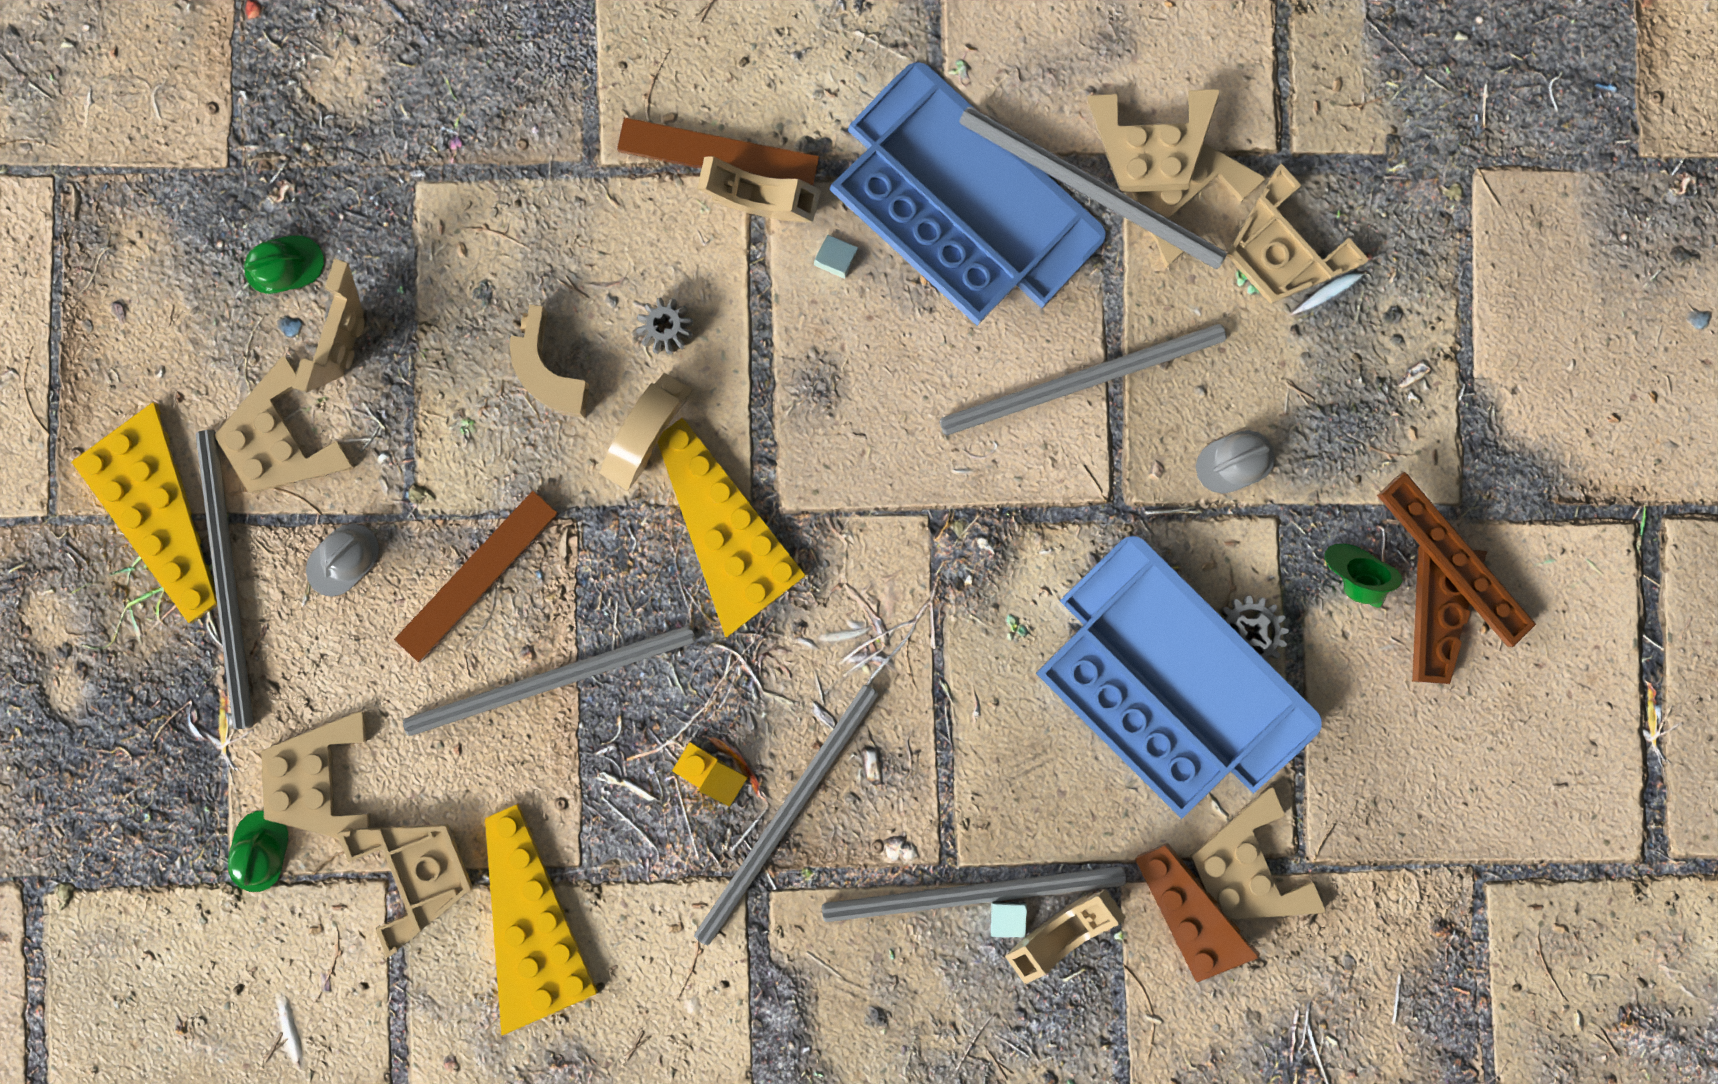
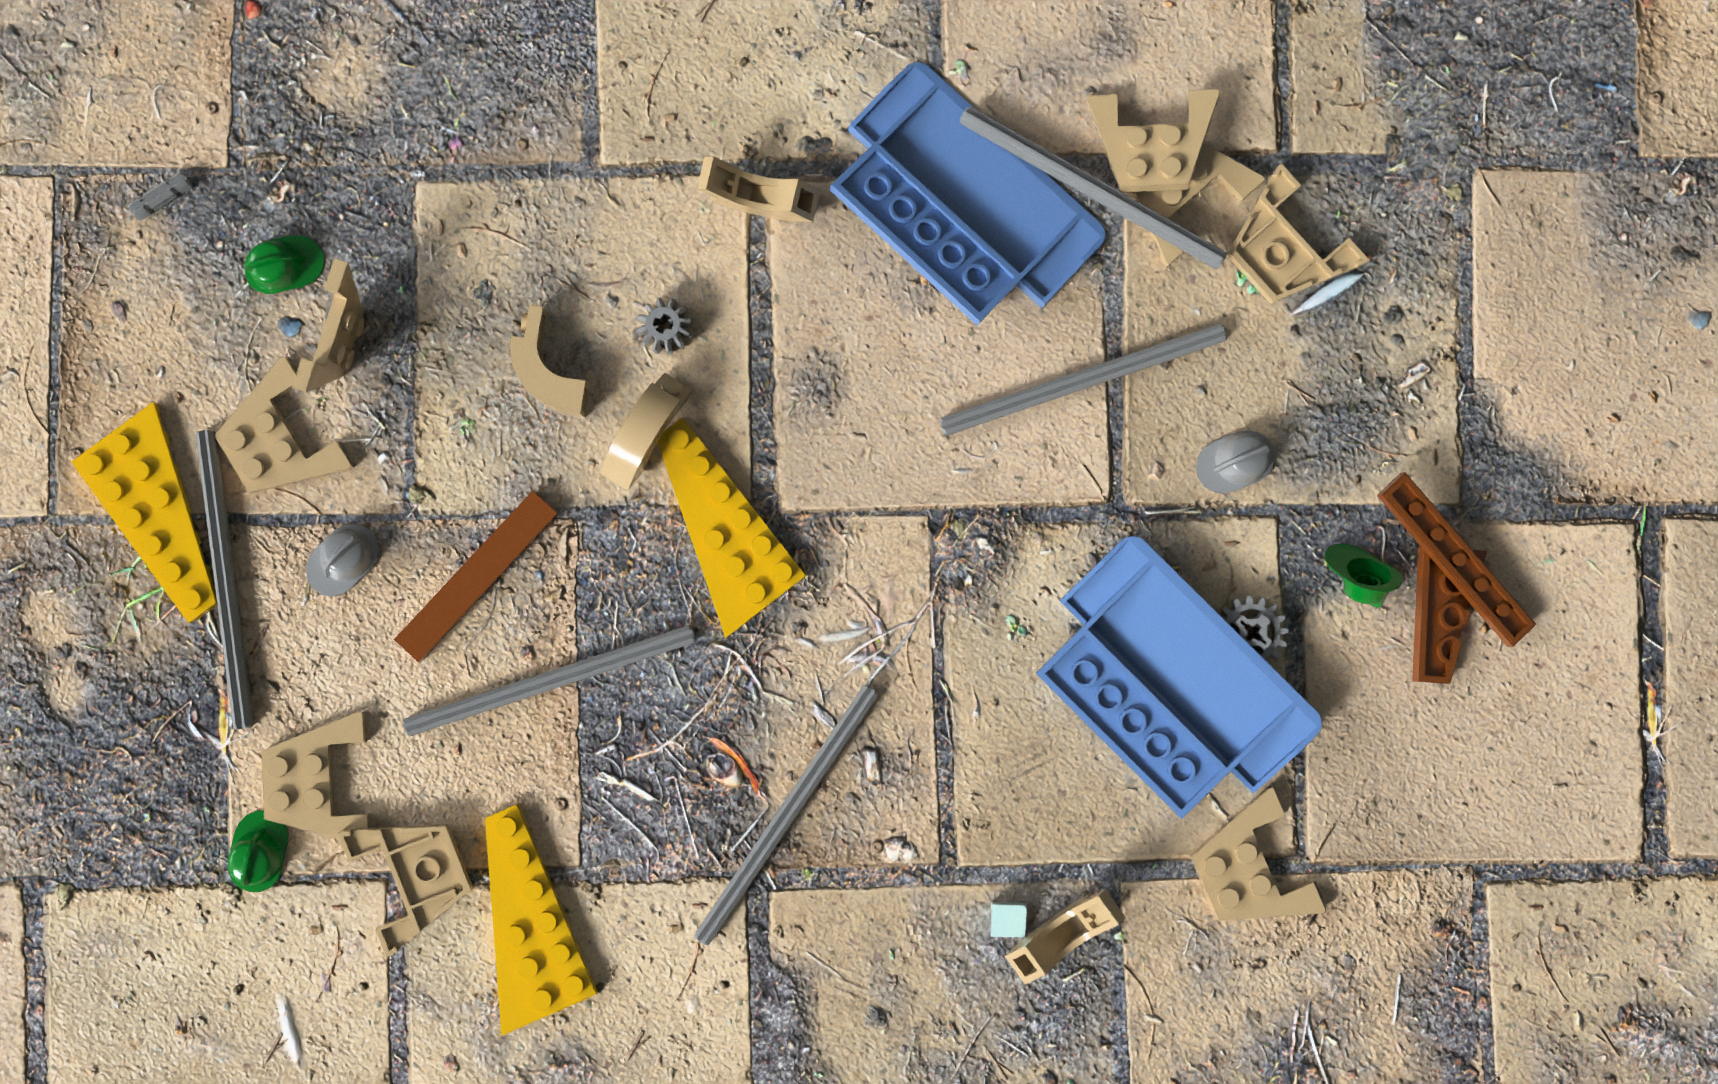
(160, 195): none -> light grey axle
(691, 147): dark orange tile -> none
(709, 774): yellow slope -> none
(835, 256): light aqua slope -> none
(973, 894): light grey axle -> none
(1198, 925): dark orange wing -> none

